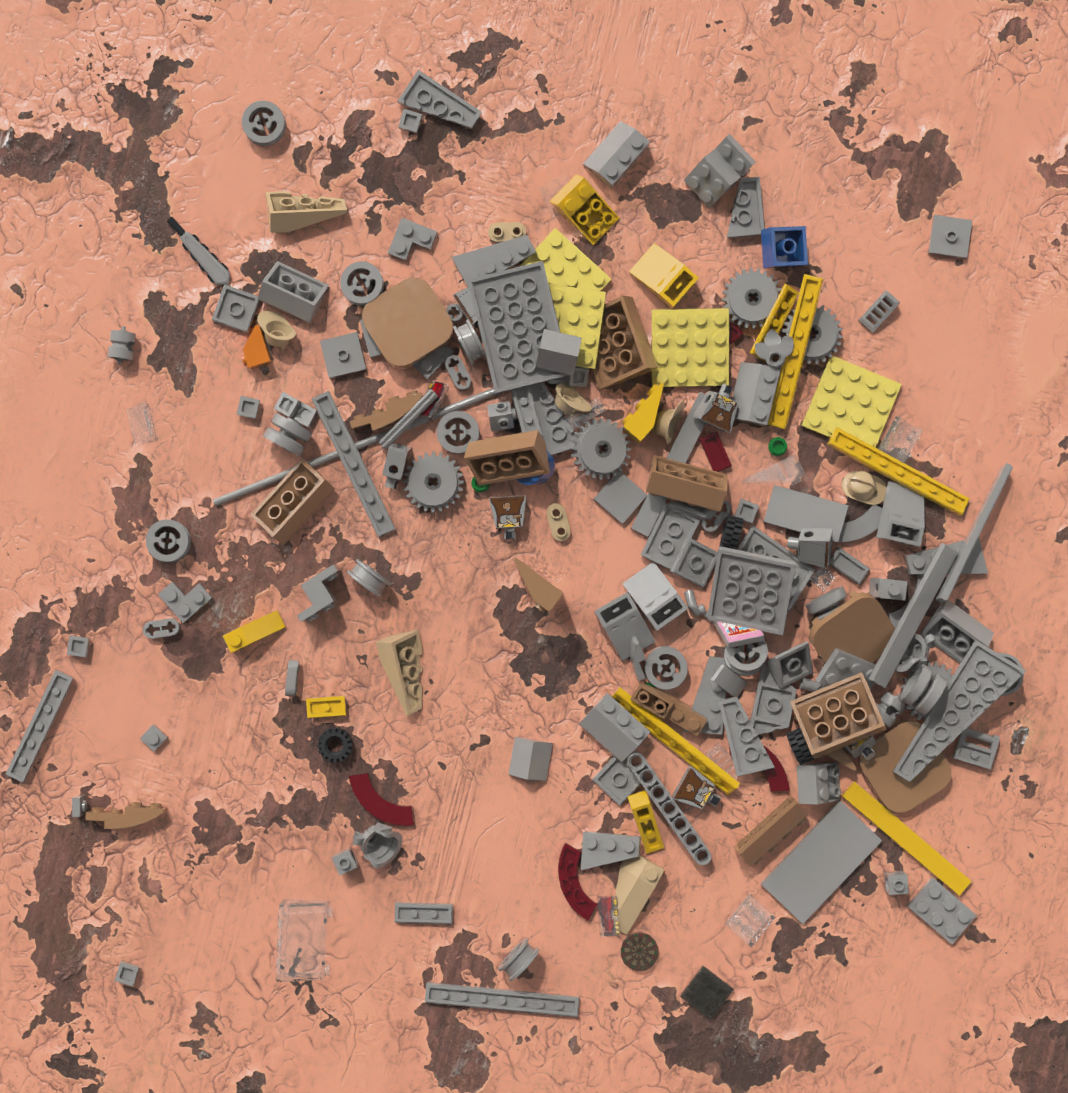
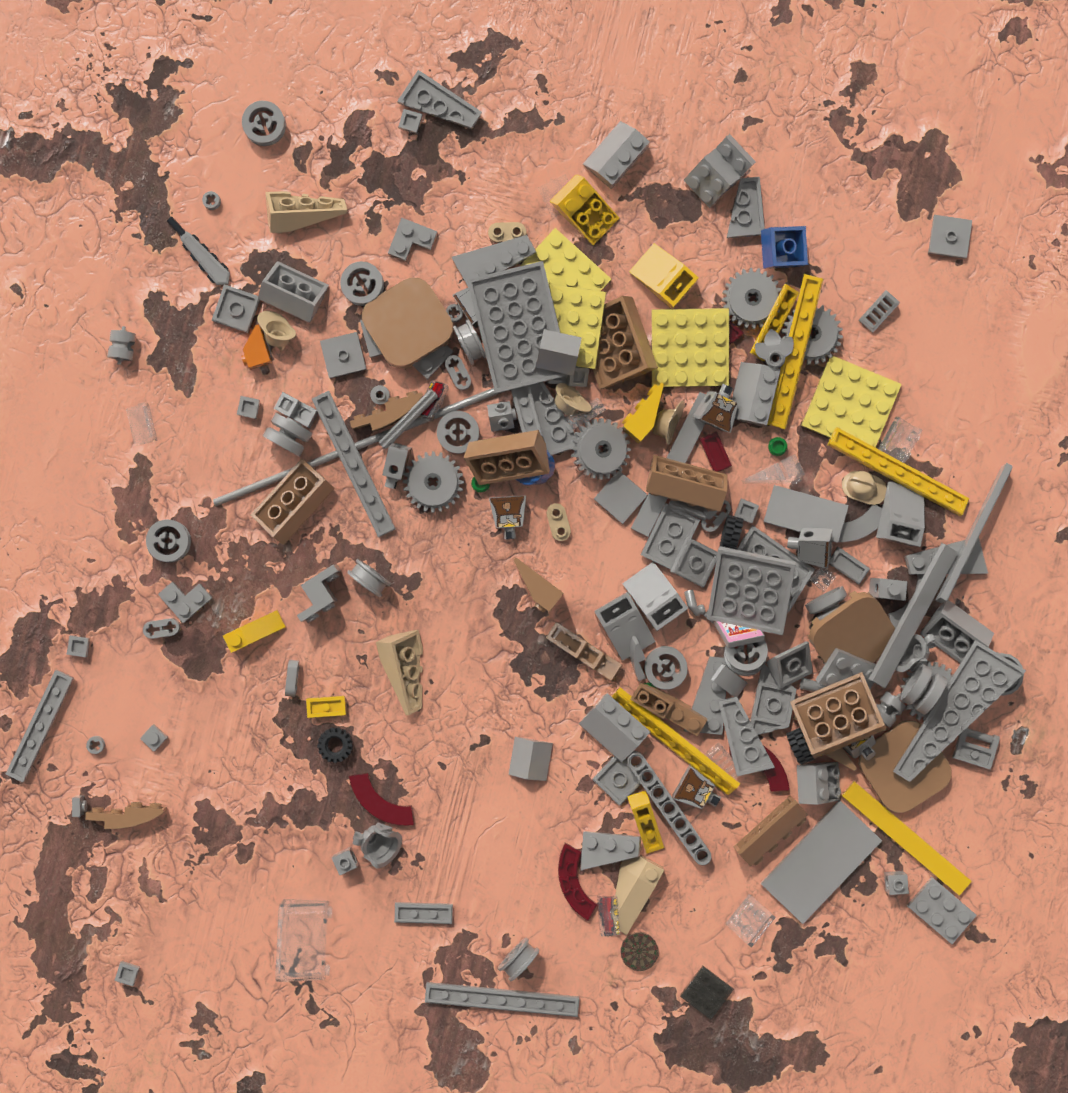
(95, 750): none -> light grey bush
(217, 200): none -> light grey bush
(384, 399): none -> light grey plate
(584, 651): none -> medium nougat slope

